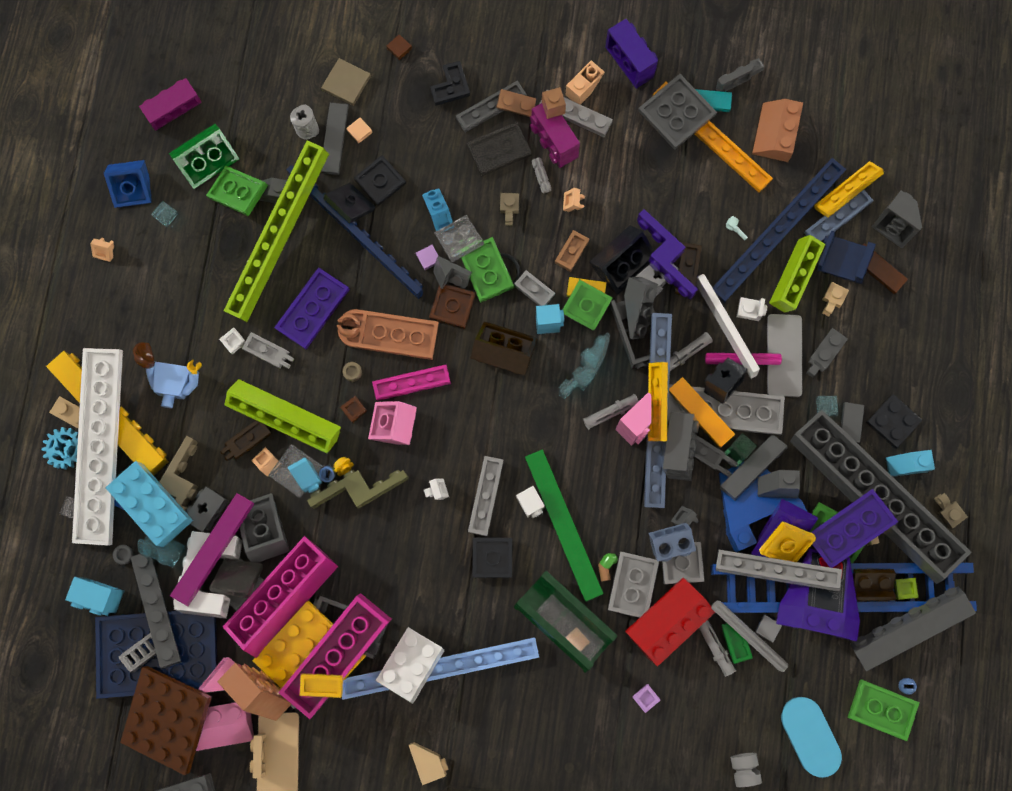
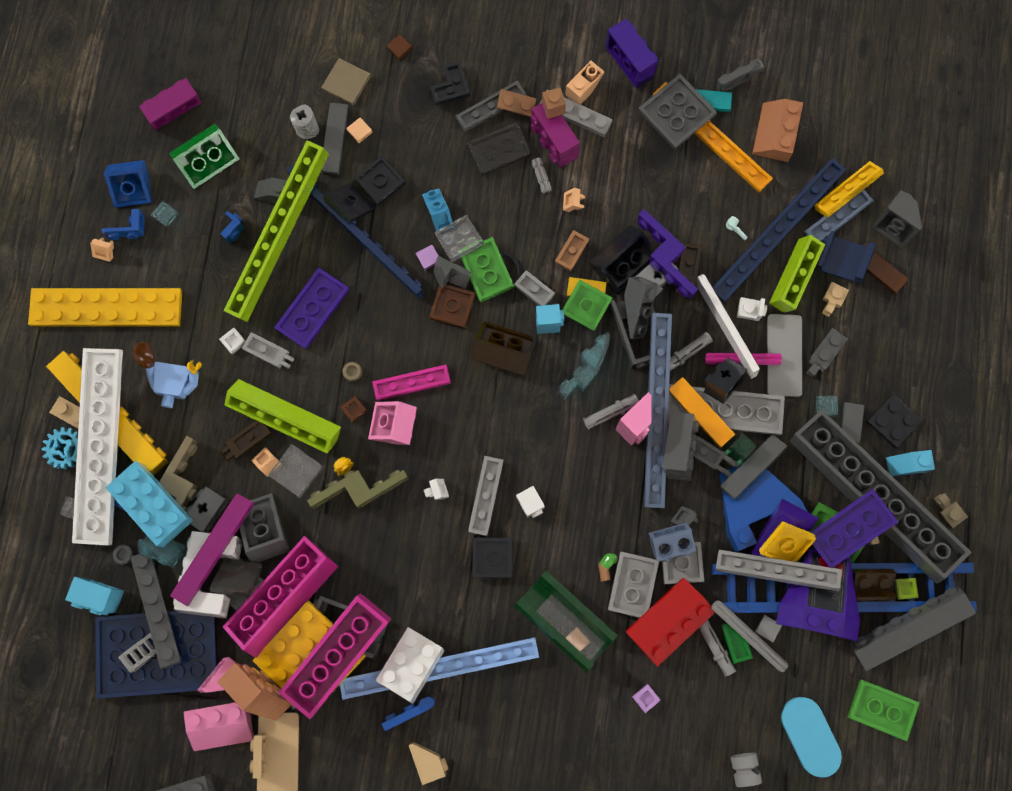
(105, 307): none -> yellow plate
(135, 230): none -> blue bracket
(166, 720): reddish brown plate -> none
(234, 229): none -> blue bracket
(237, 190): bright green tile -> none
(305, 475): medium azure slope -> none
(321, 685): yellow tile -> none
(323, 474): medium blue hinge -> none
(389, 333): nougat plate -> none
(409, 712): none -> blue hinge
(509, 205): dark tan plate -> none
(564, 525): green tile -> none
(658, 389): yellow plate -> none
(779, 484): dark grey slope -> none
(908, 681): medium blue hinge -> none

